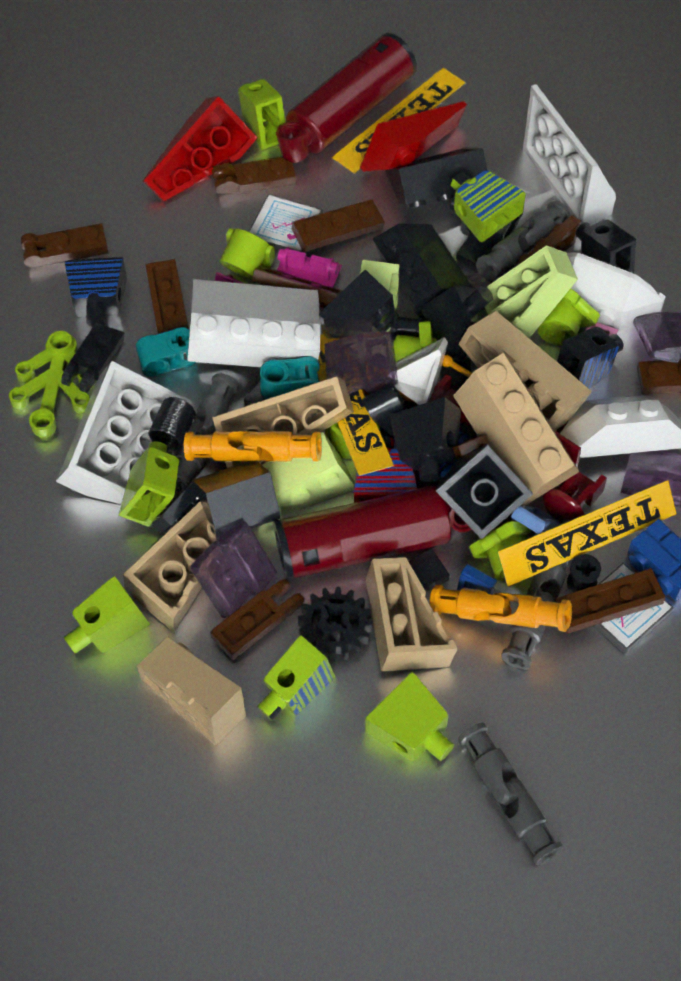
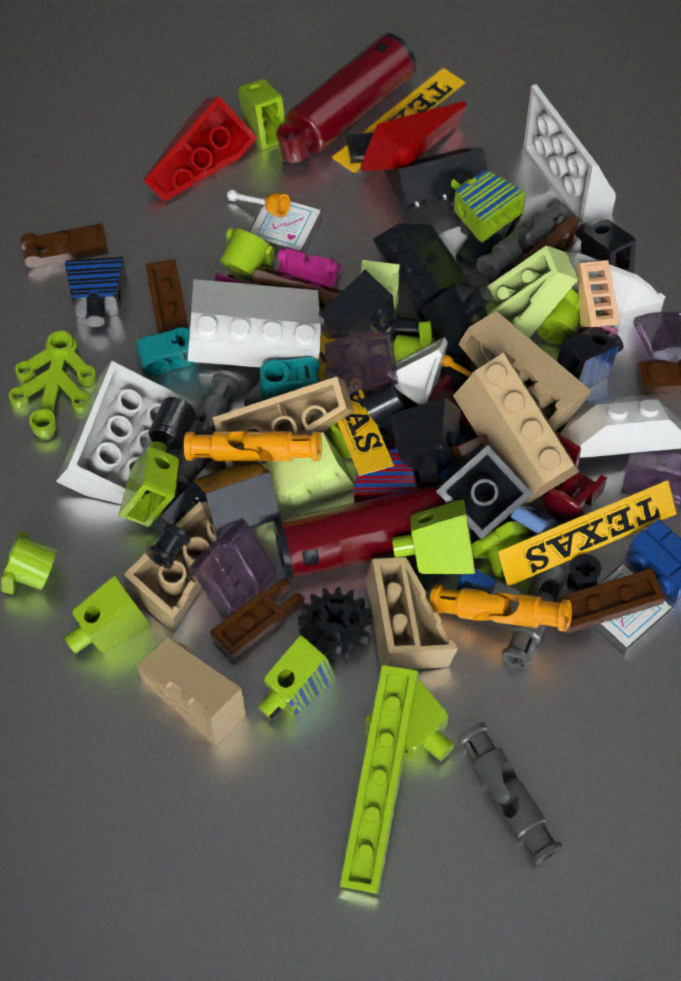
(27, 563): none -> lime piece
(93, 356): black hinge -> none
(167, 545): none -> black bush
(253, 176): reddish brown hinge -> none
(275, 203): none -> light orange hinge
(337, 225): reddish brown plate -> none
(357, 146): none -> black tile
(379, 780): none -> lime plate
(439, 540): none -> lime torso
(586, 304): none -> light nougat slope

